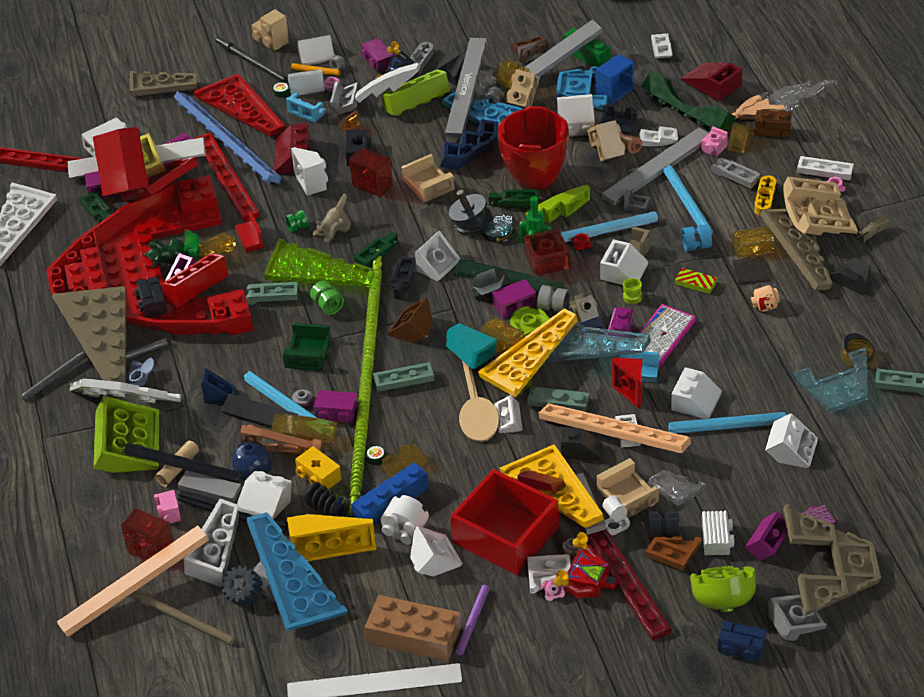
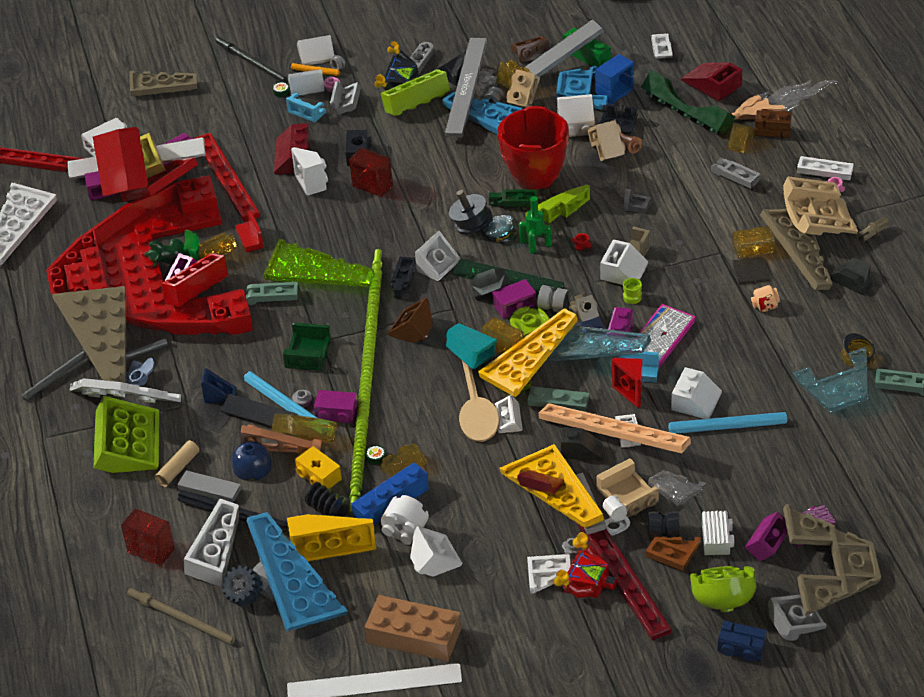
(95, 206): dark green hinge -> none
(132, 581): light nougat tile -> none
(150, 297): black brick -> none
(167, 506): bright pink brick -> none
(182, 462): black axle -> none
(226, 136): medium blue plate -> none
(241, 102): red wing -> none
(264, 494): white slope -> none
(271, 30): tan brick -> none
(296, 221): green wheel -> none
(327, 297): bright green wheel -> none
(334, 221): dark tan animal -> none
(350, 122): clear orange slope -> none
(369, 254): dark green hinge -> none
(376, 54): magenta brick -> none
(392, 79): white slope -> none
(403, 376): sand green plate -> none
(427, 178): tan panel -> none
(470, 145): dark blue brick -> none
(472, 620): medium lavender bar -> none
(505, 521): red container -> none
(546, 252): clear red brick -> none
(550, 595): bright pink plate -> none
(612, 226): medium azure axle -> none
(655, 166): light grey tile -> none
(663, 137): white slope -> none
(685, 196): medium azure axle -> none
(695, 280): lime tile -> none
(703, 237): dark azure wheel -> none
(715, 142): bright pink brick -> none
(762, 189): yellow beam -> none
(791, 442): white slope -> none

